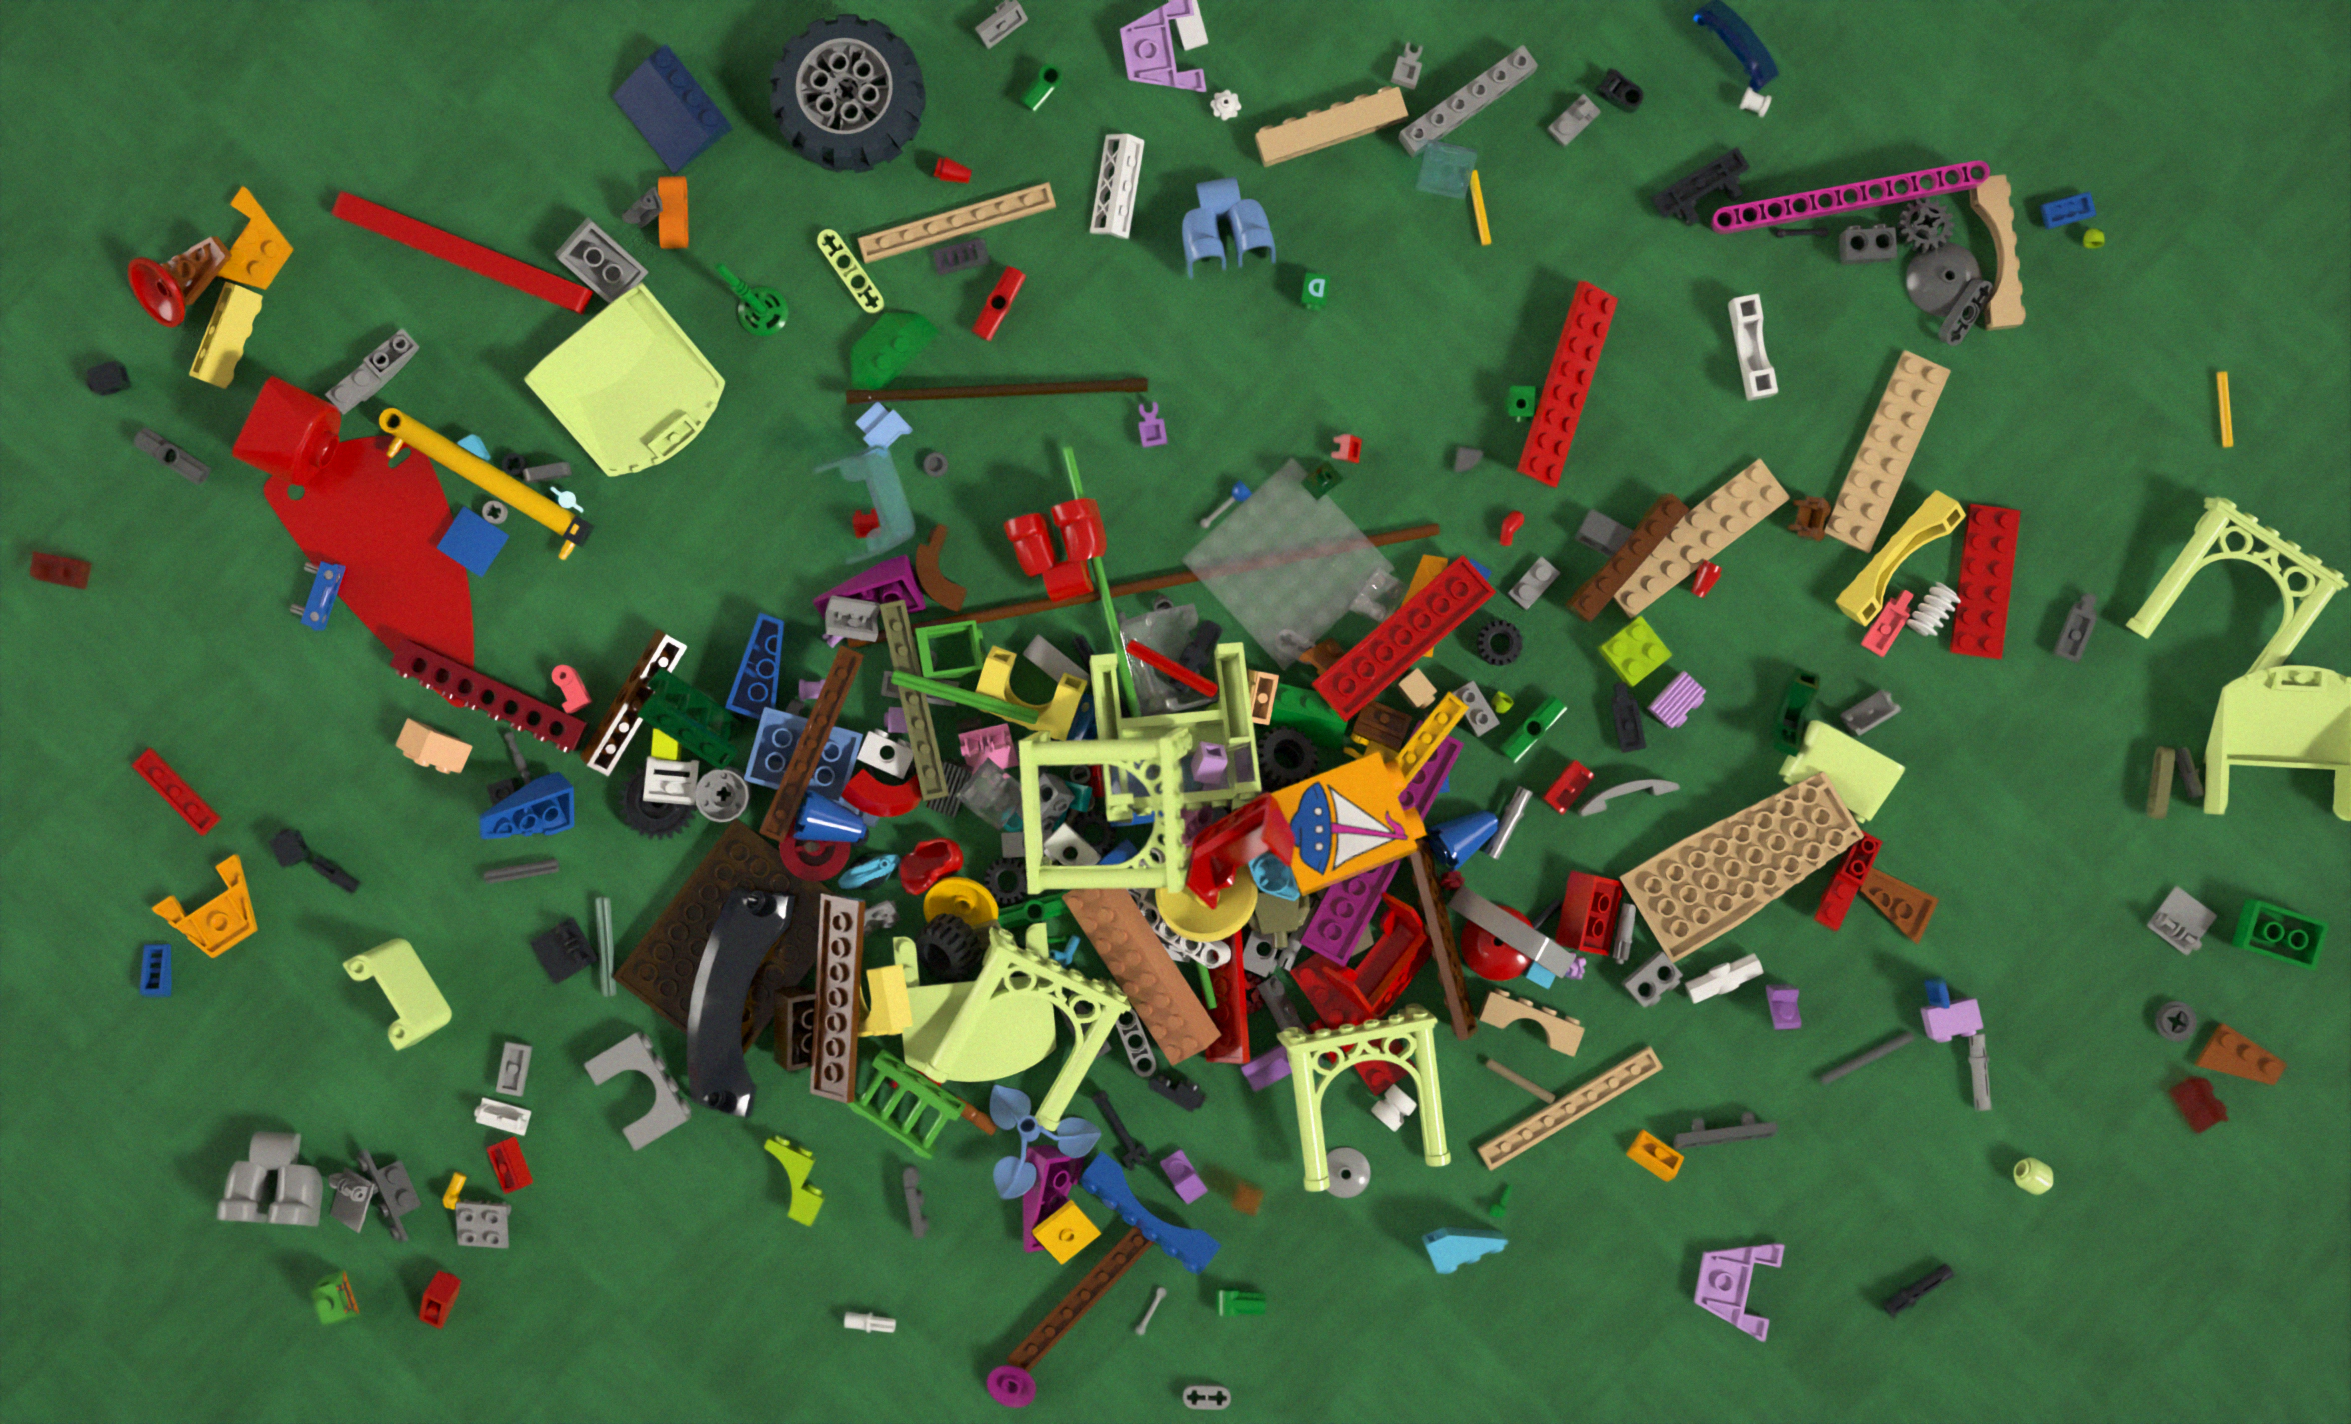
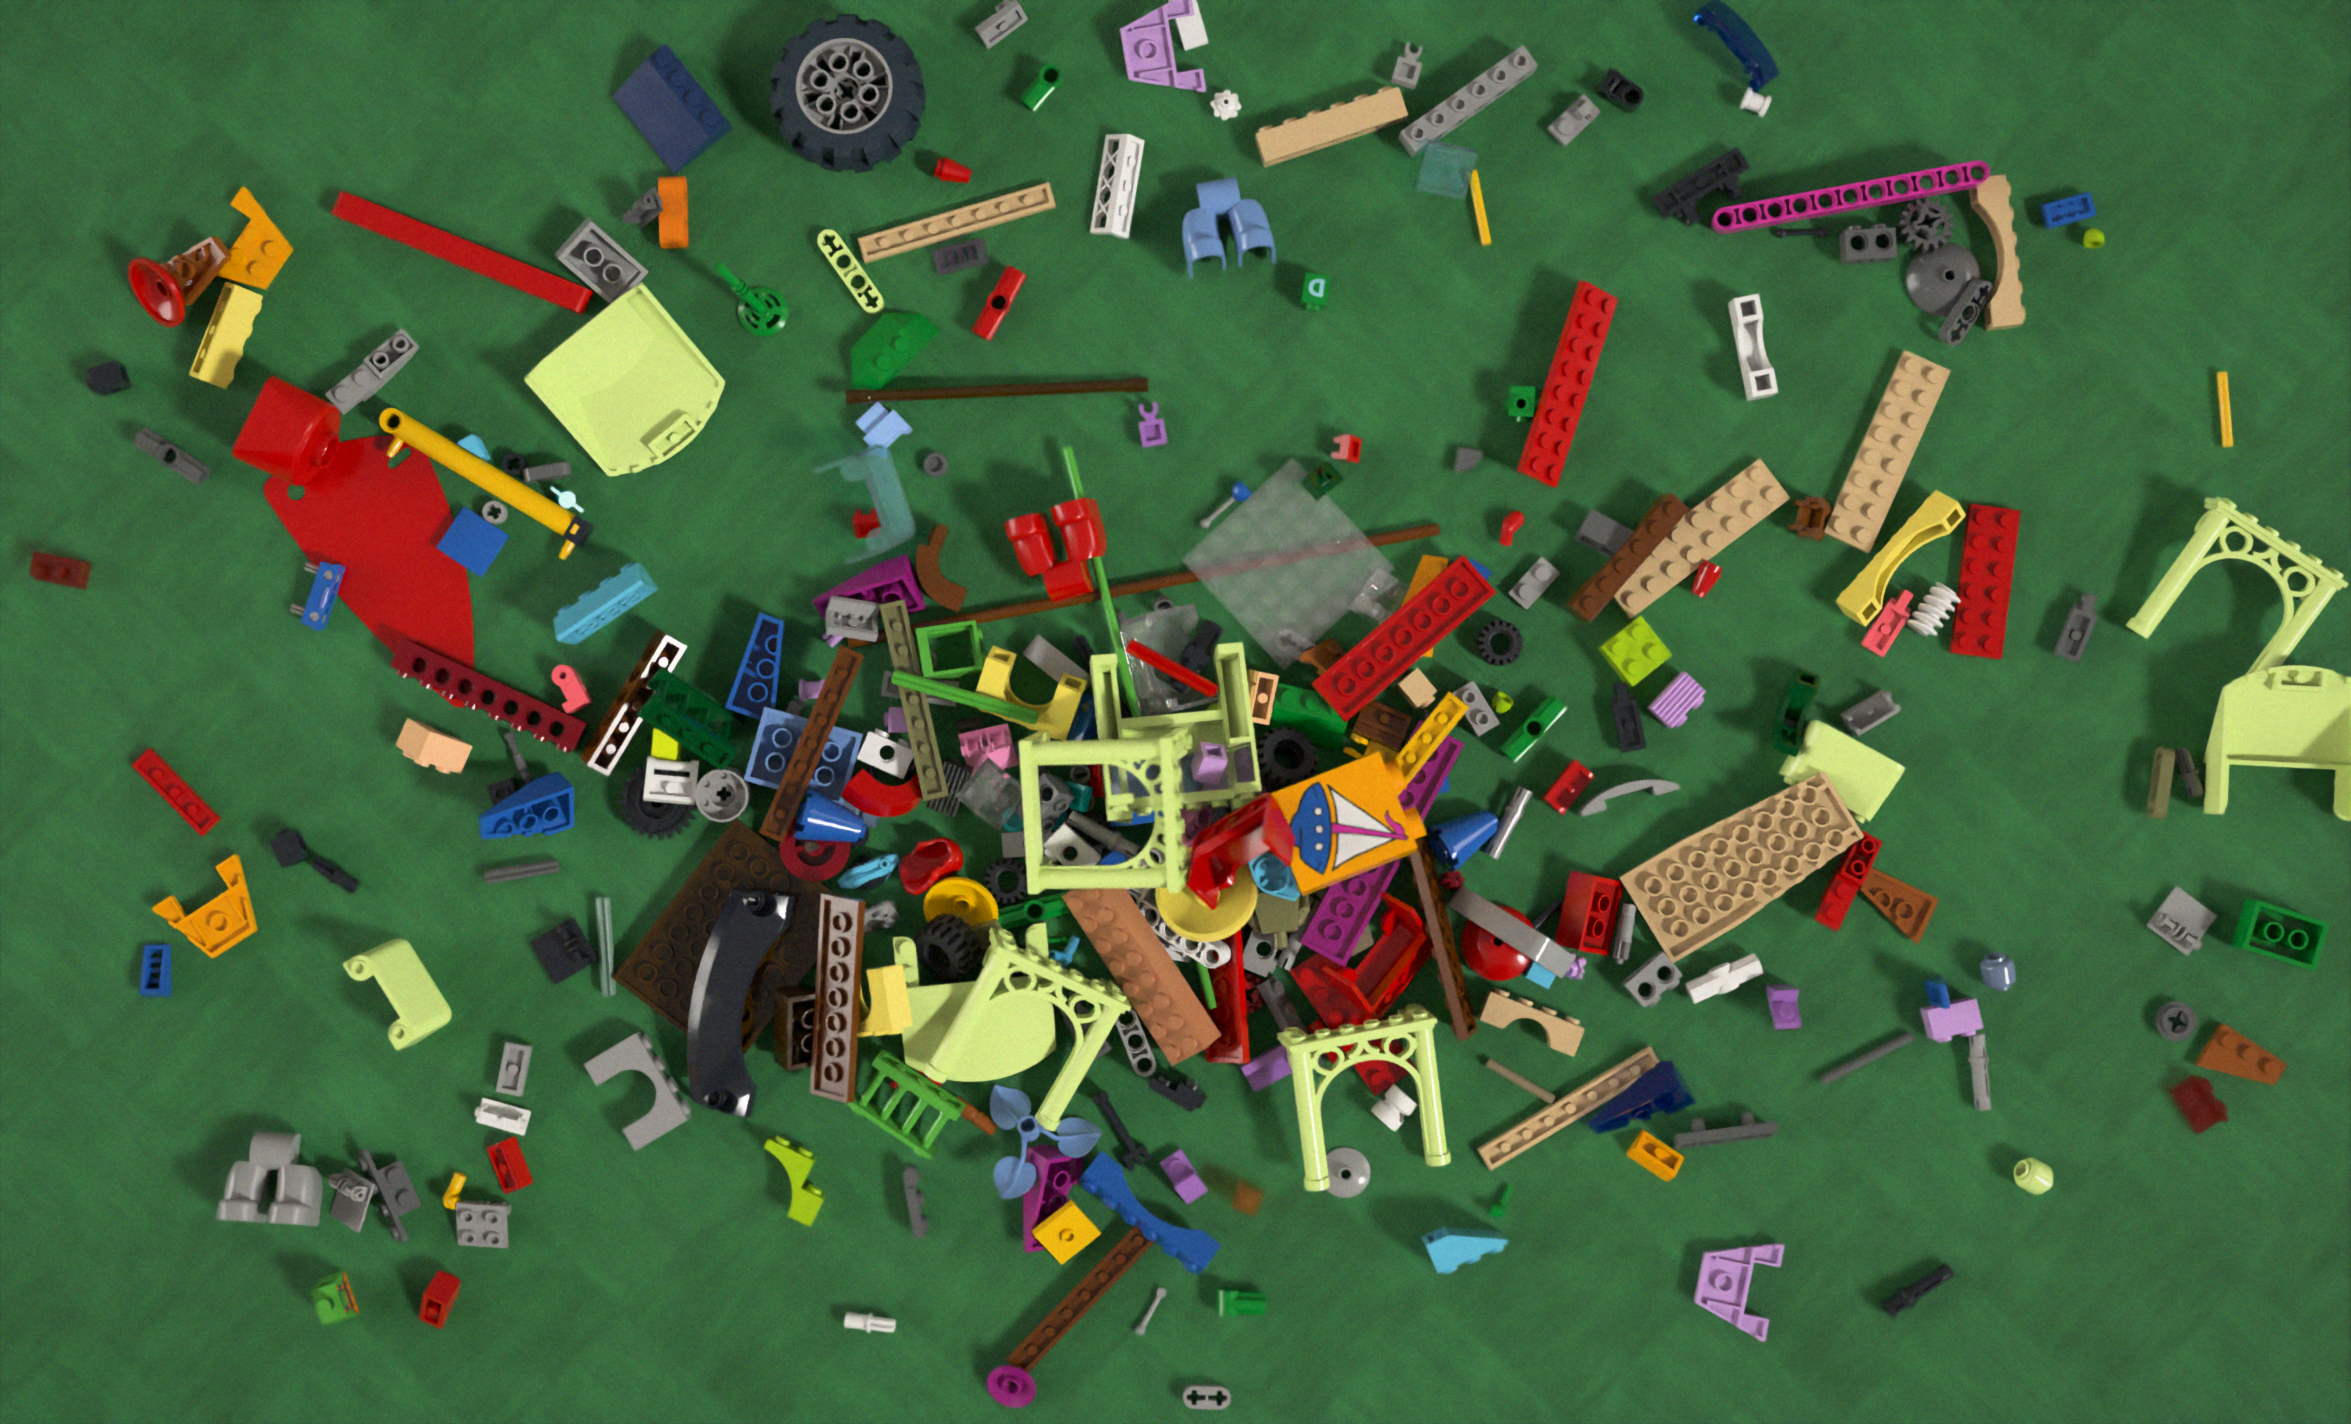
(604, 604): none -> medium azure slope
(1106, 836): none -> light grey pin
(1655, 1091): none -> clear blue wedge
(1998, 971): none -> sand blue head

